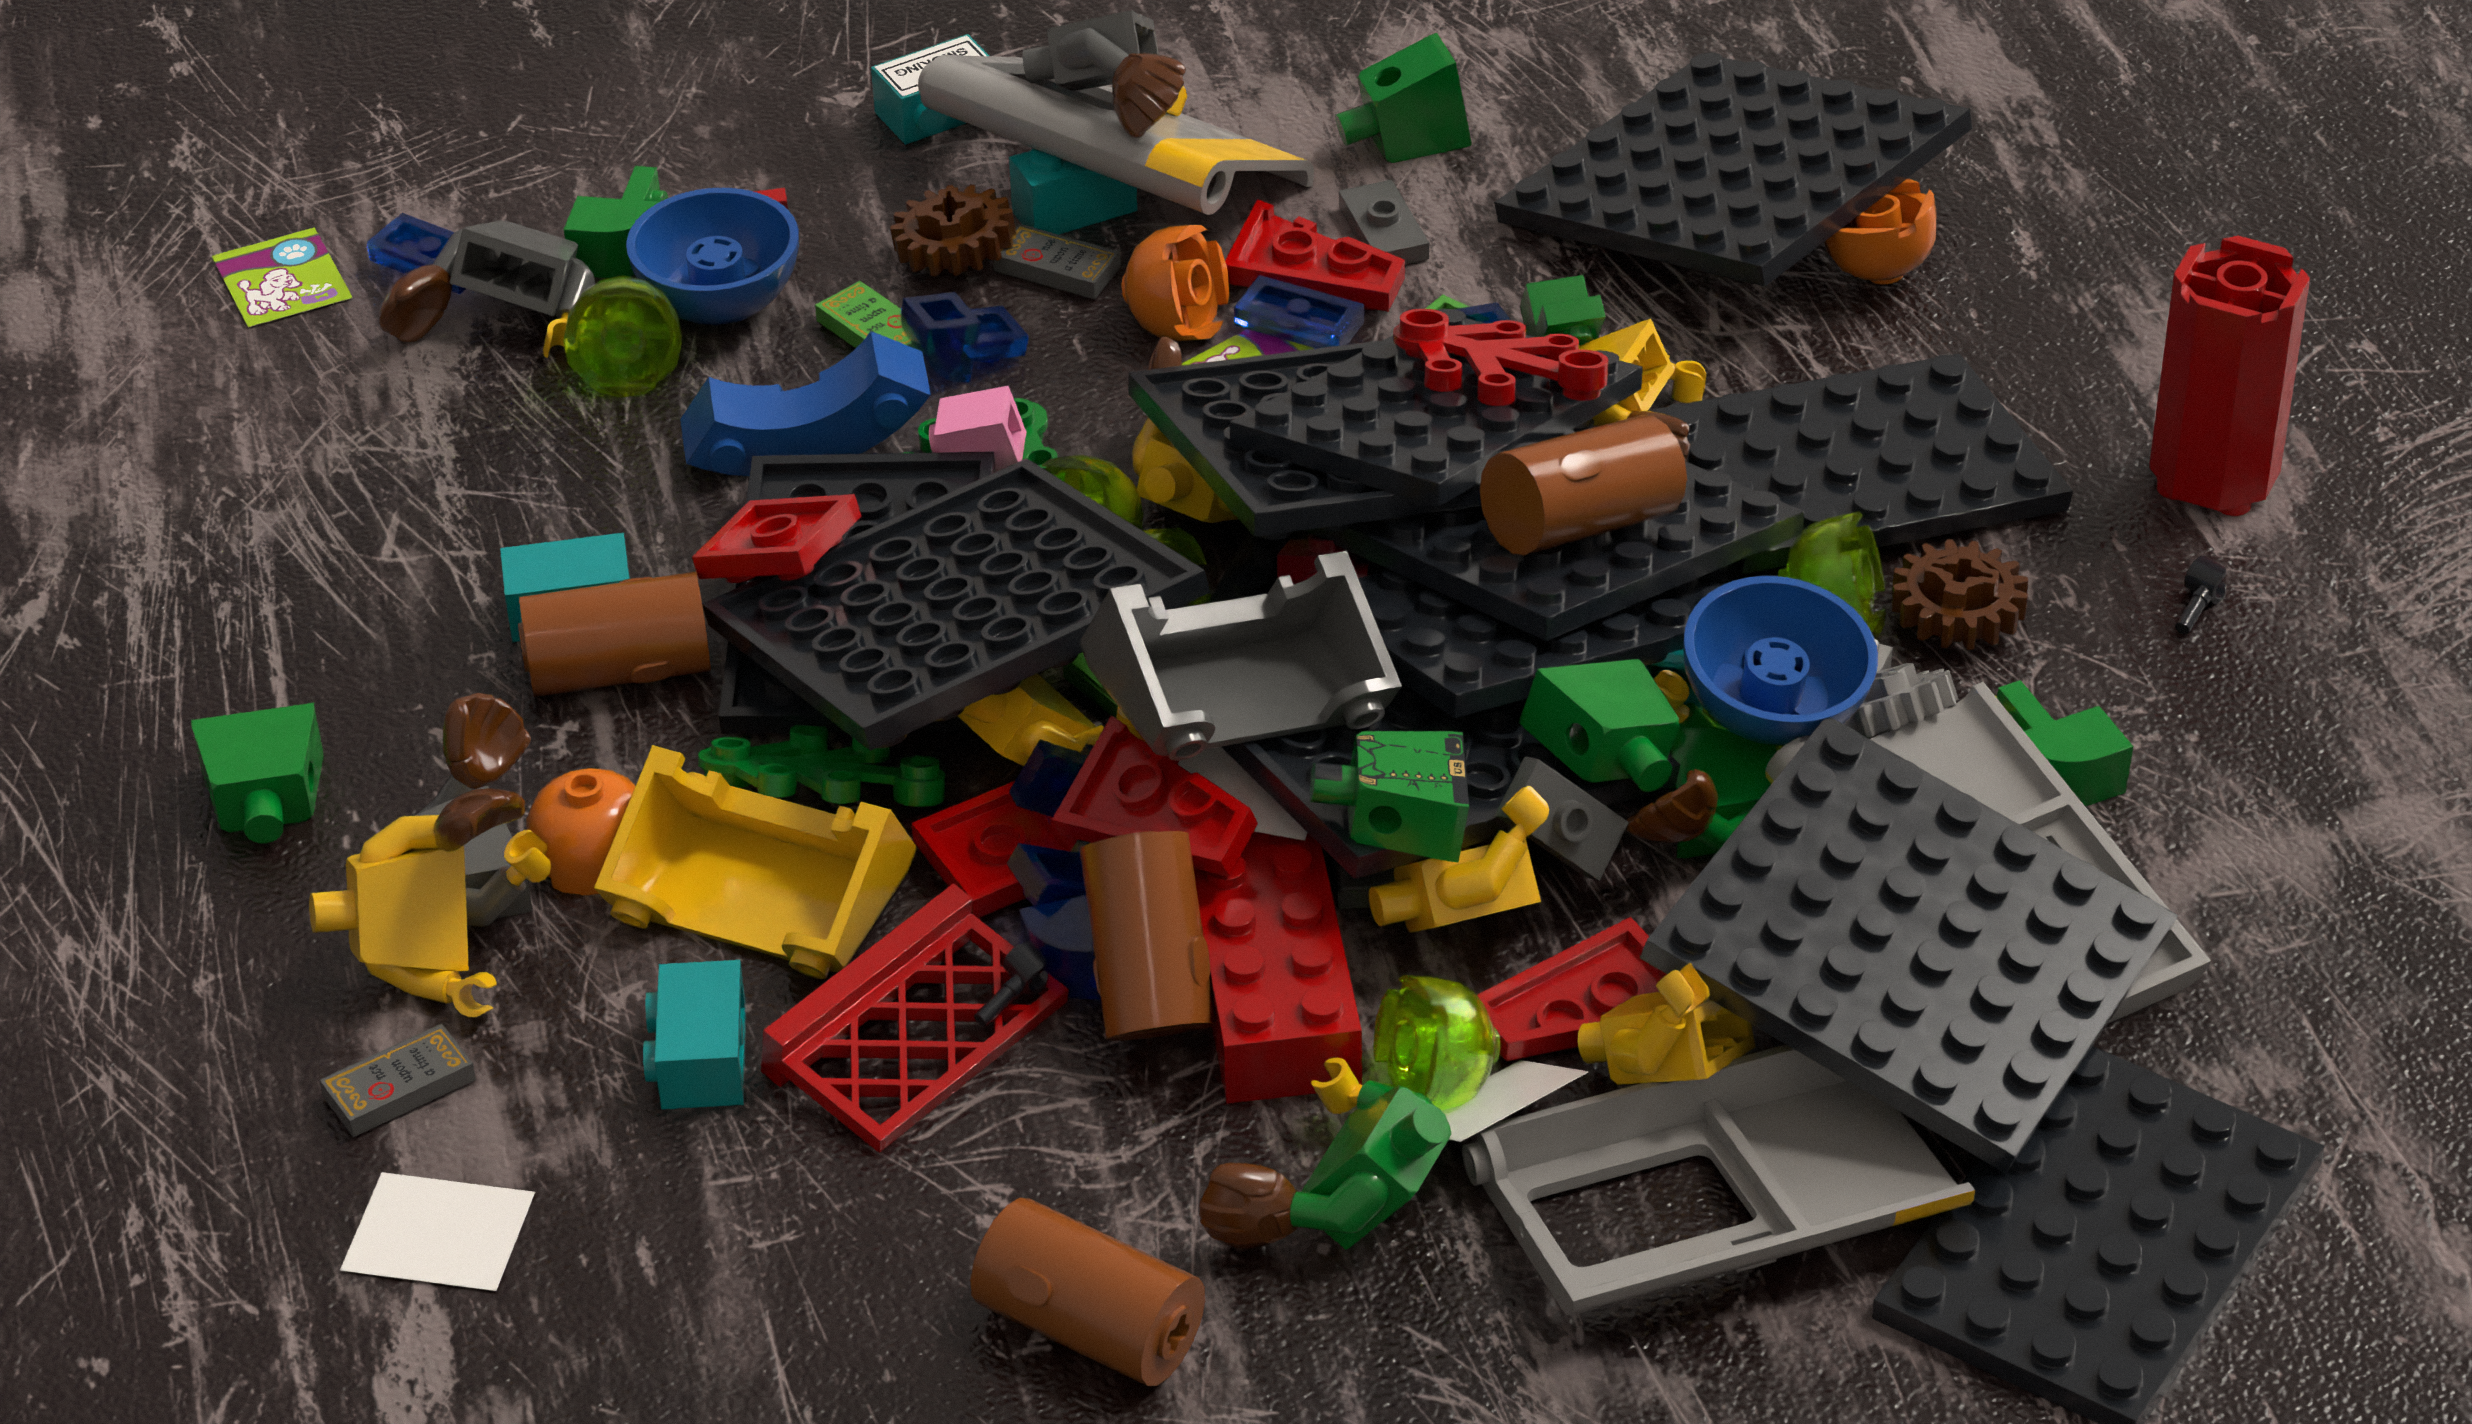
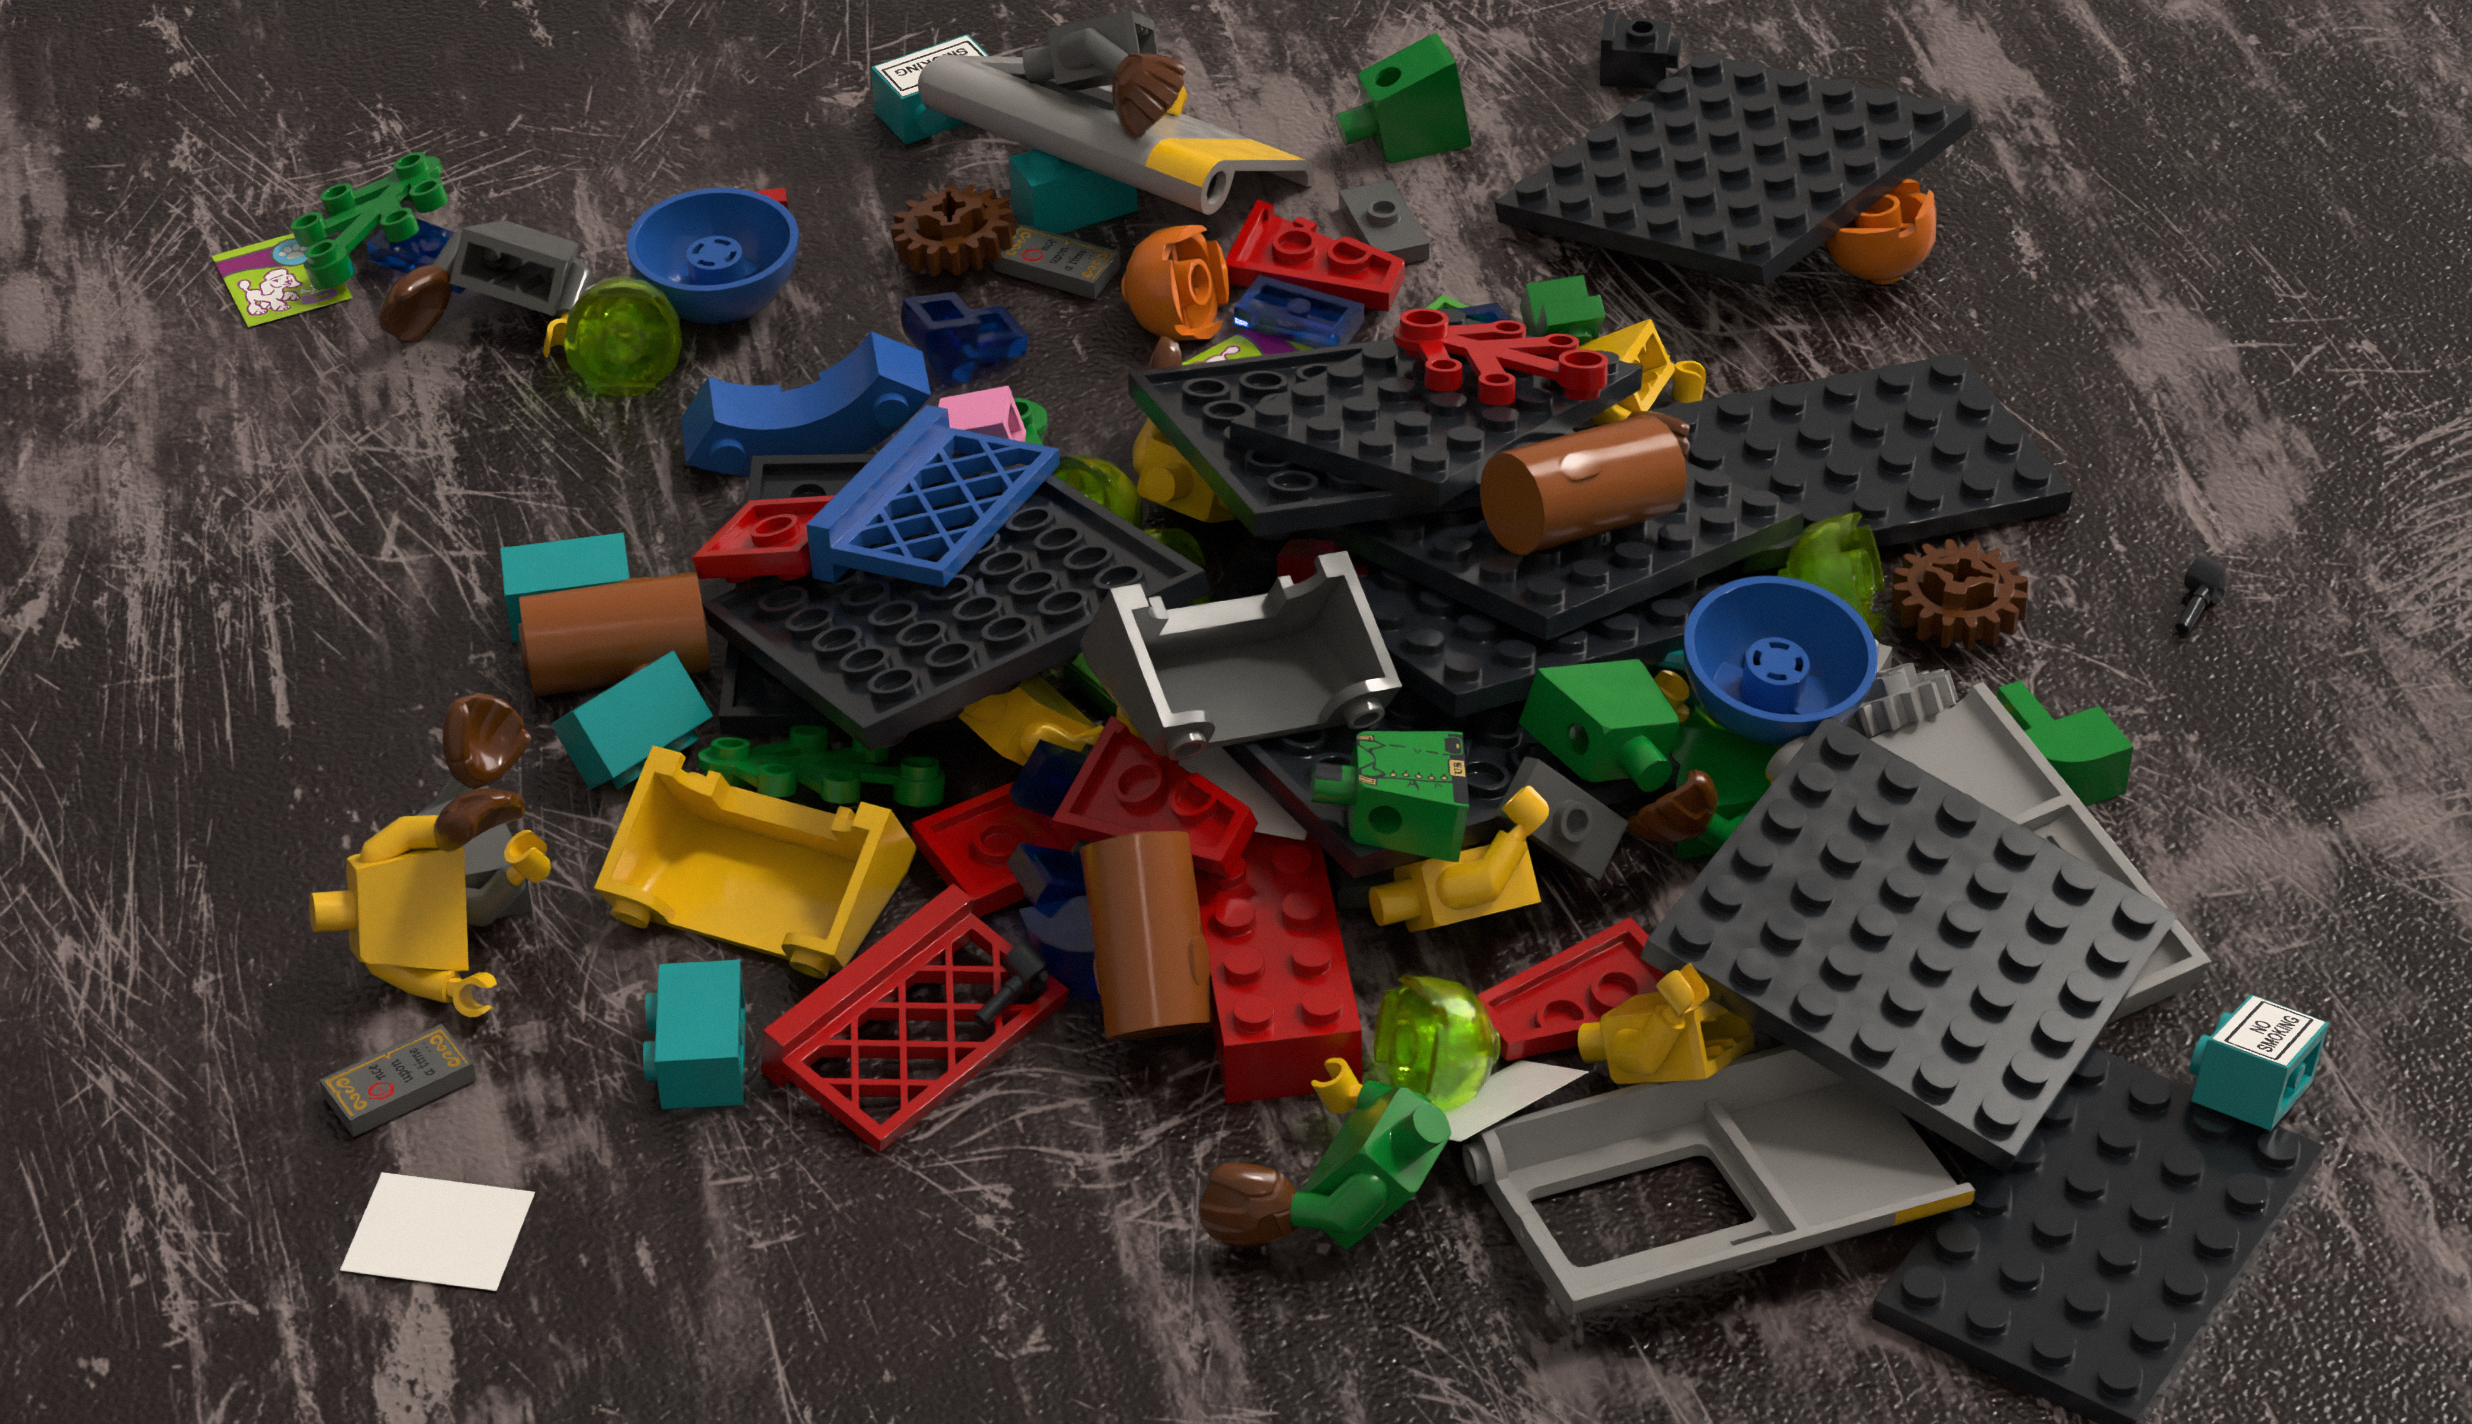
(261, 768): green torso -> none
(360, 211): none -> green plant
(578, 823): orange cylinder -> none
(603, 224): green brick -> none
(619, 726): none -> teal brick
(858, 312): bright green tile -> none
(898, 483): none -> blue fence
(1088, 1291): dark orange piece -> none
(1637, 51): none -> black brick
(2228, 374): red brick -> none
(2257, 1061): none -> teal brick

